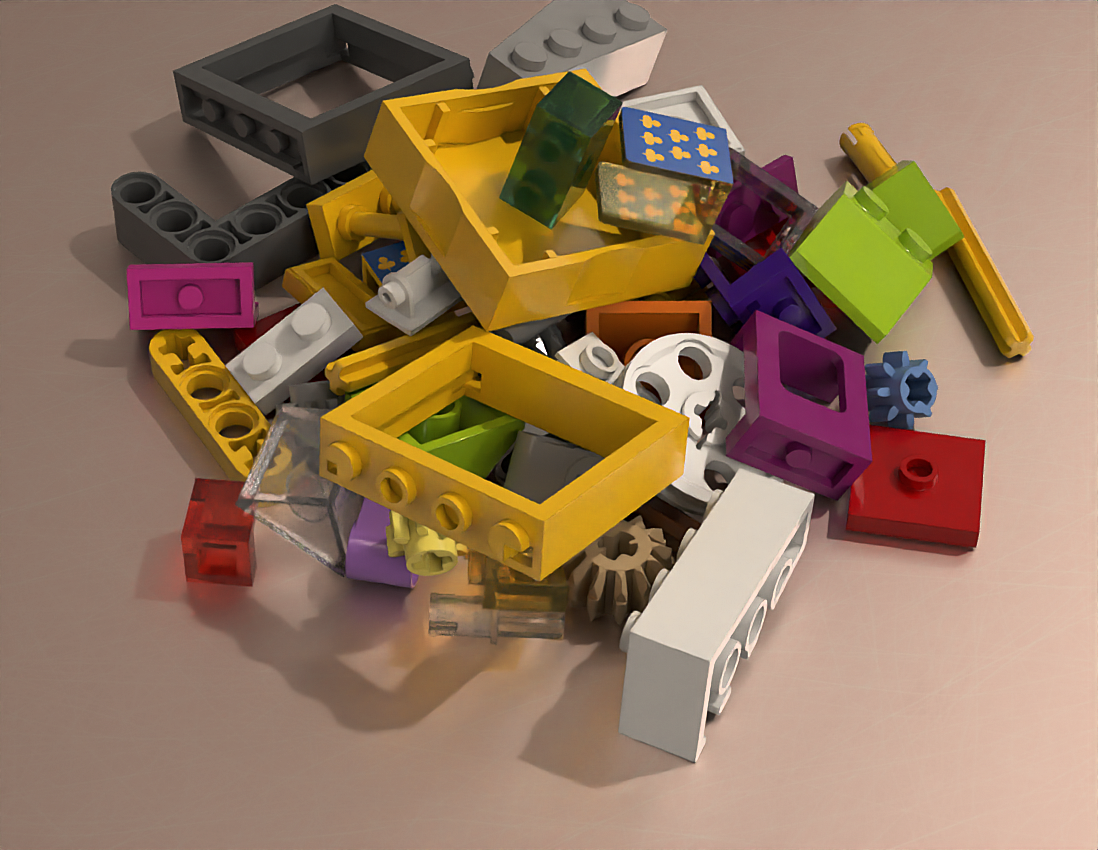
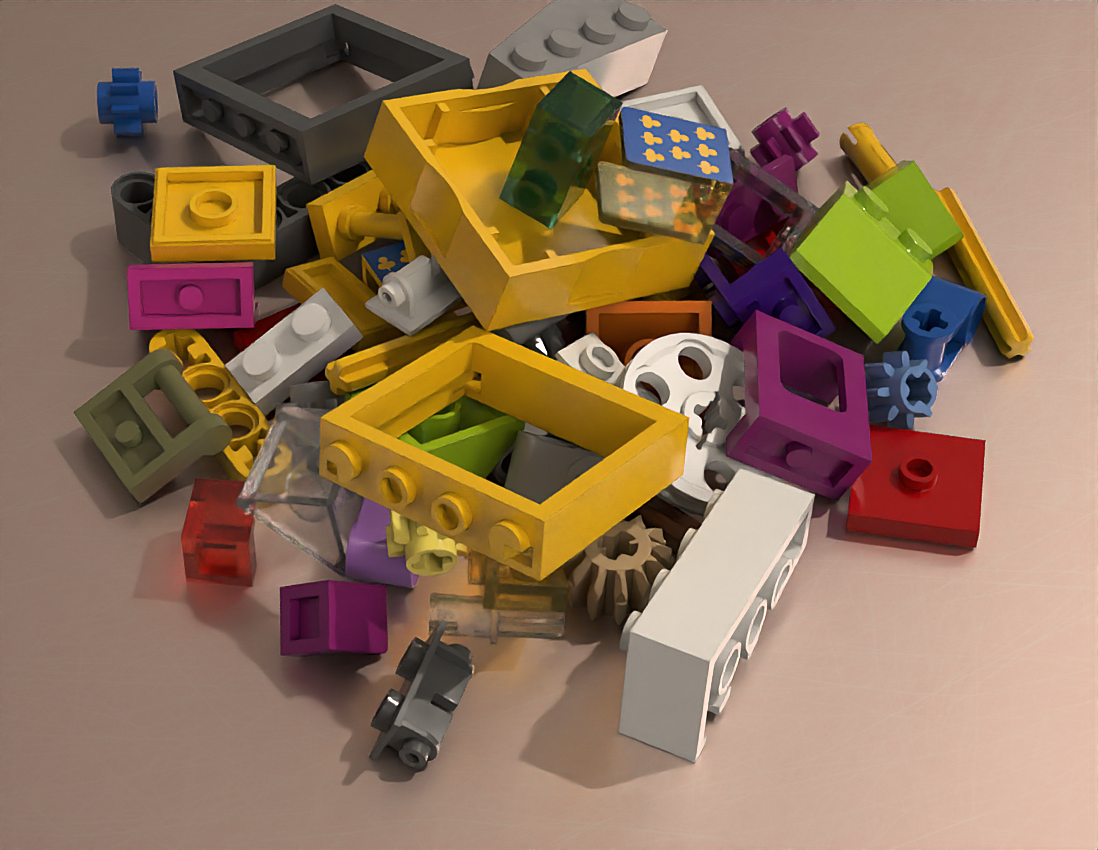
(127, 102): none -> blue gear
(134, 436): none -> olive plate
(214, 213): none -> yellow plate
(333, 618): none -> magenta panel
(407, 717): none -> dark grey hinge
(785, 136): none -> magenta gear
(941, 324): none -> blue piece

